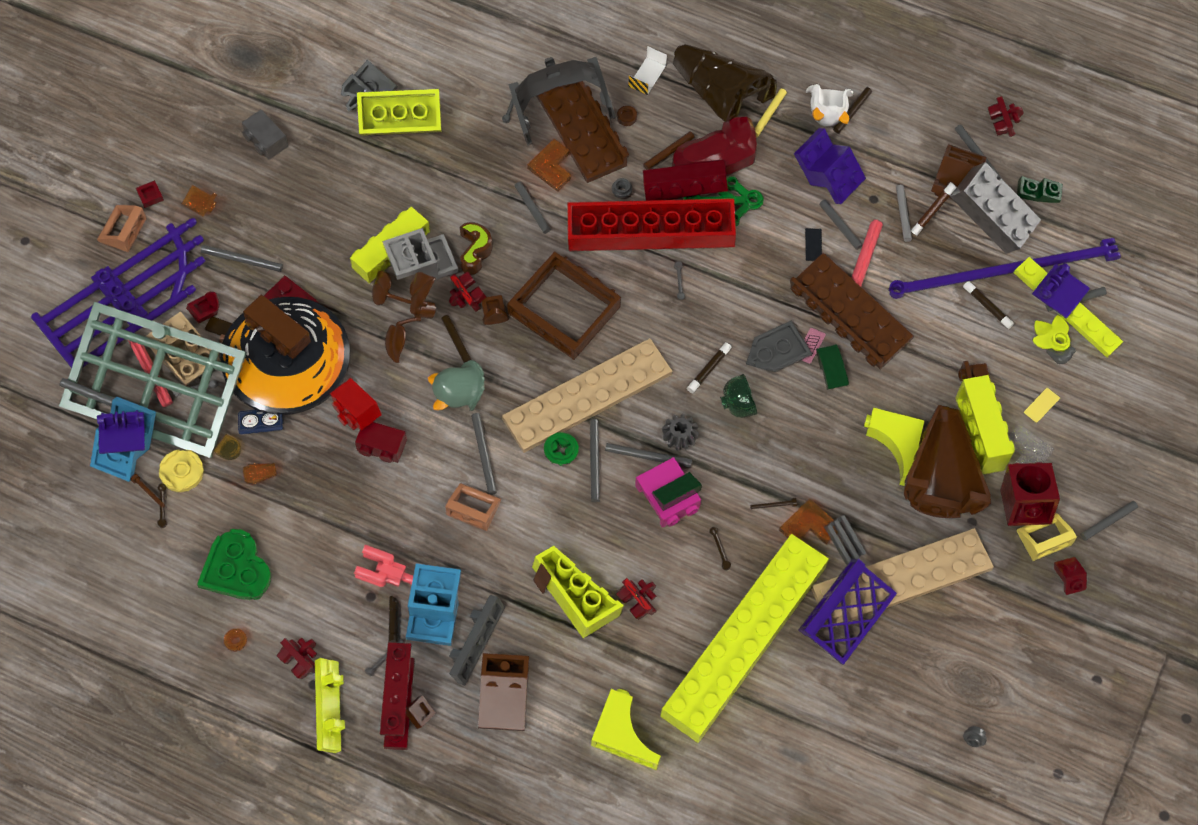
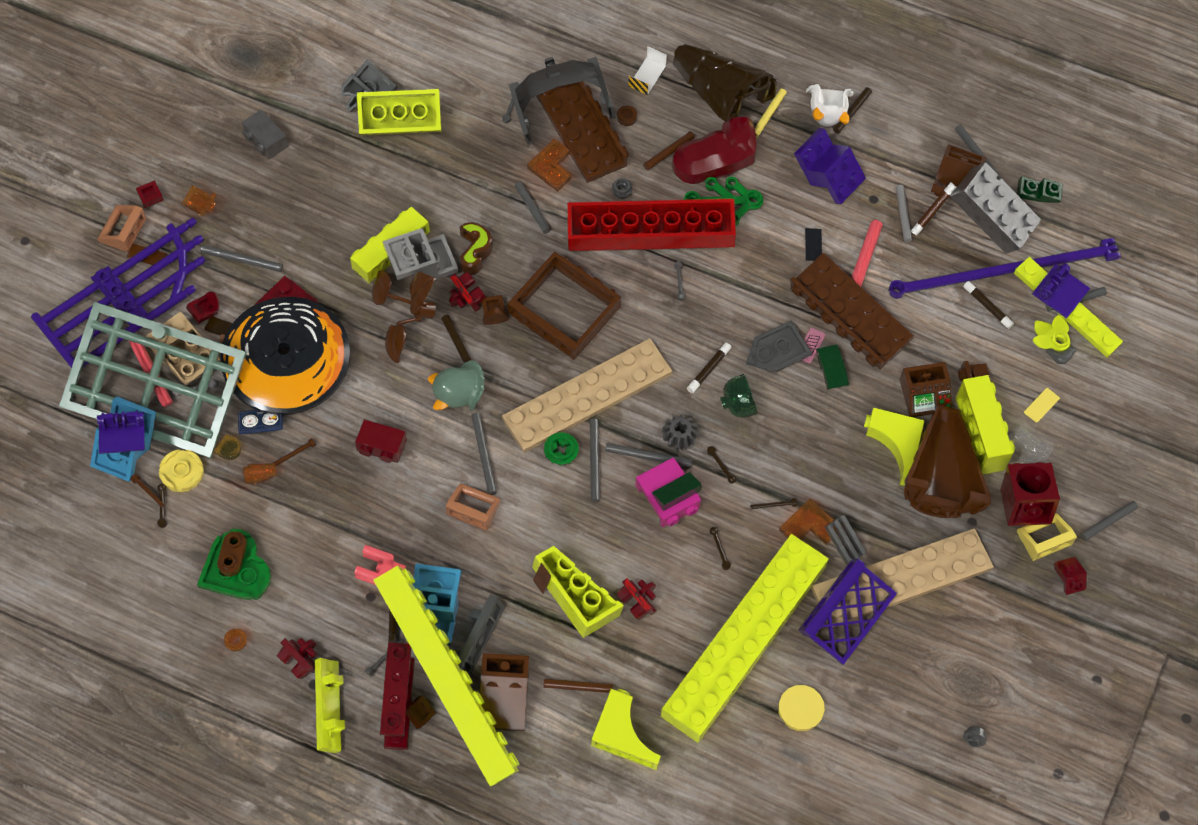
(86, 391): dark grey bar -> none
(152, 259): none -> reddish brown sticker
(232, 552): none -> reddish brown plate
(276, 327): reddish brown brick -> none
(310, 443): none -> reddish brown piece
(354, 405): red brick -> none
(446, 676): none -> neon yellow brick
(577, 685): none -> reddish brown bar
(685, 180): dark red brick -> none
(712, 452): none -> dark brown hinge
(801, 708): none -> light yellow tile
(840, 224): dark grey bar -> none
(926, 388): none -> reddish brown slope
(1005, 125): dark red hips -> none

